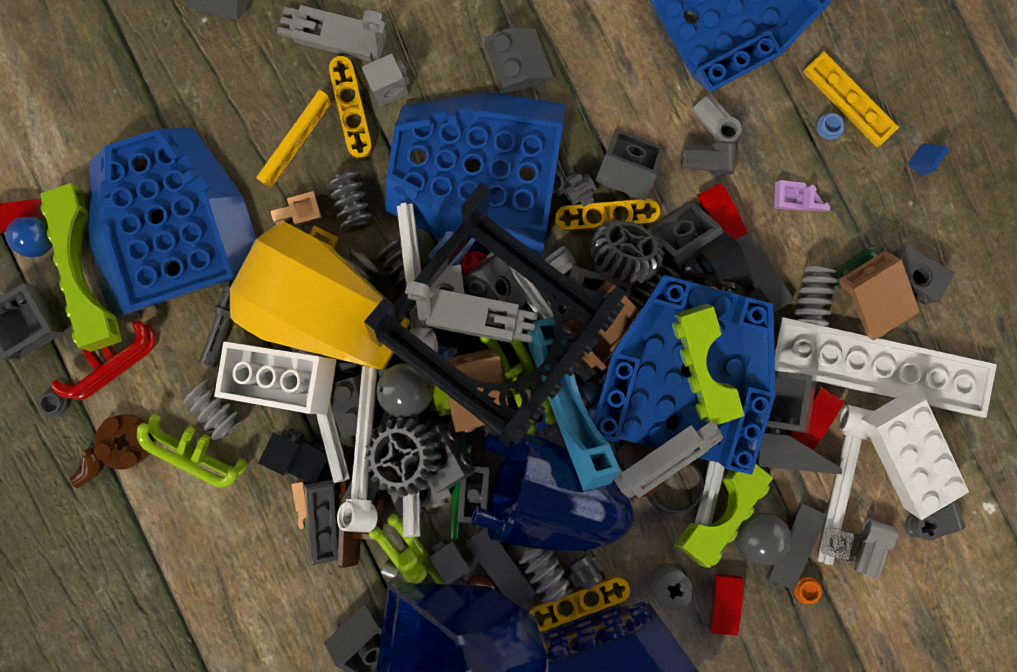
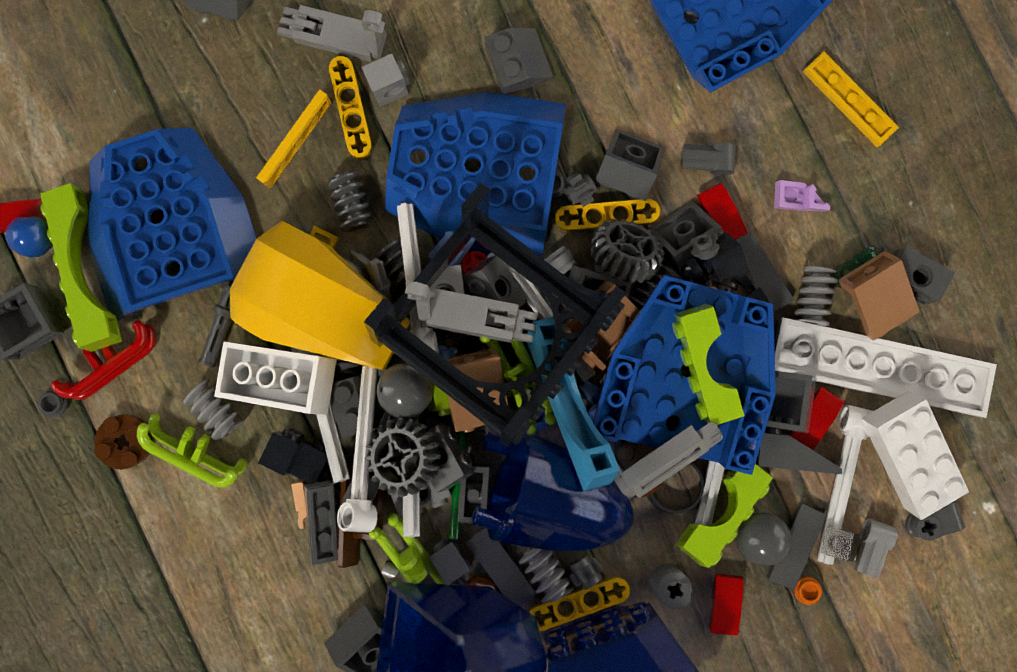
(89, 469): reddish brown arm -> none
(300, 209): light nougat plate -> none
(379, 279): none -> light grey axle
(705, 246): none -> dark grey plate
(716, 118): light grey piece -> none
(830, 126): medium blue plate -> none
(927, 158): blue slope -> none

